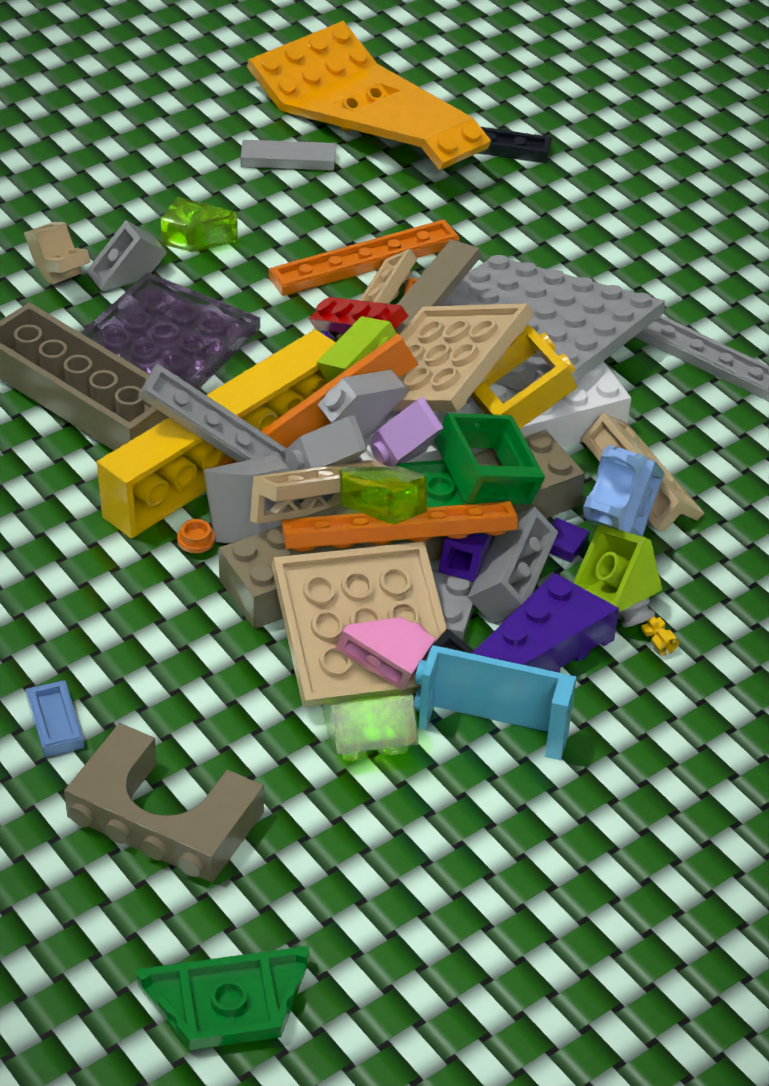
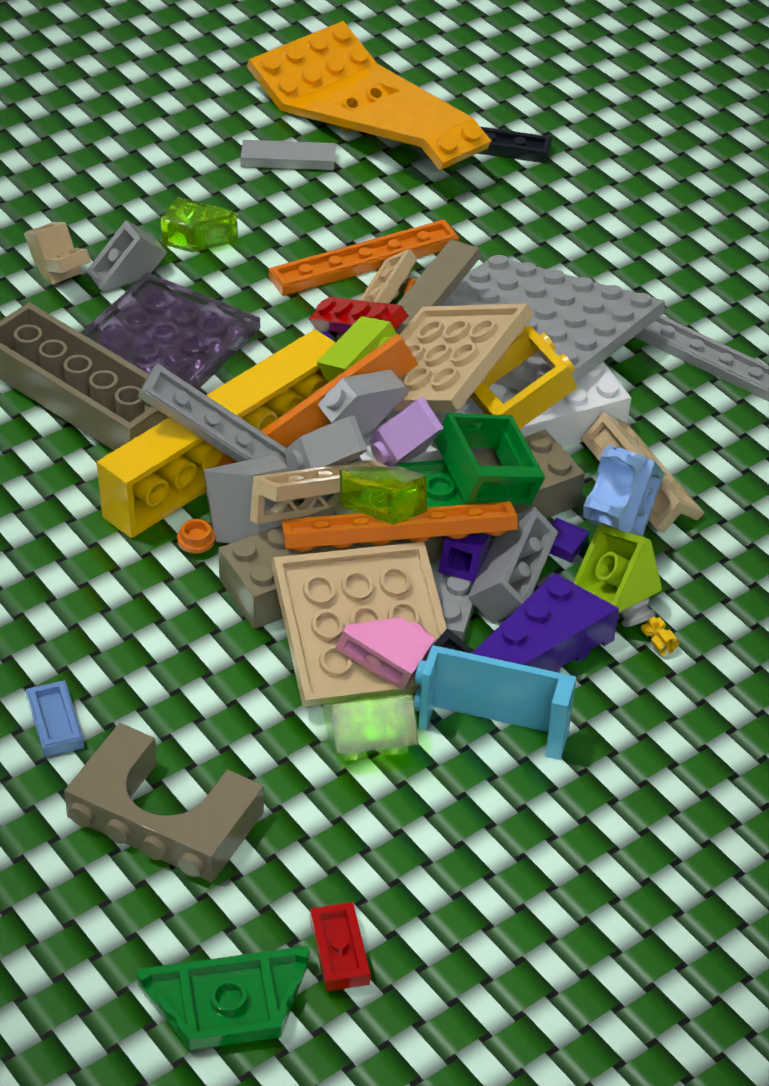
(339, 946): none -> red plate

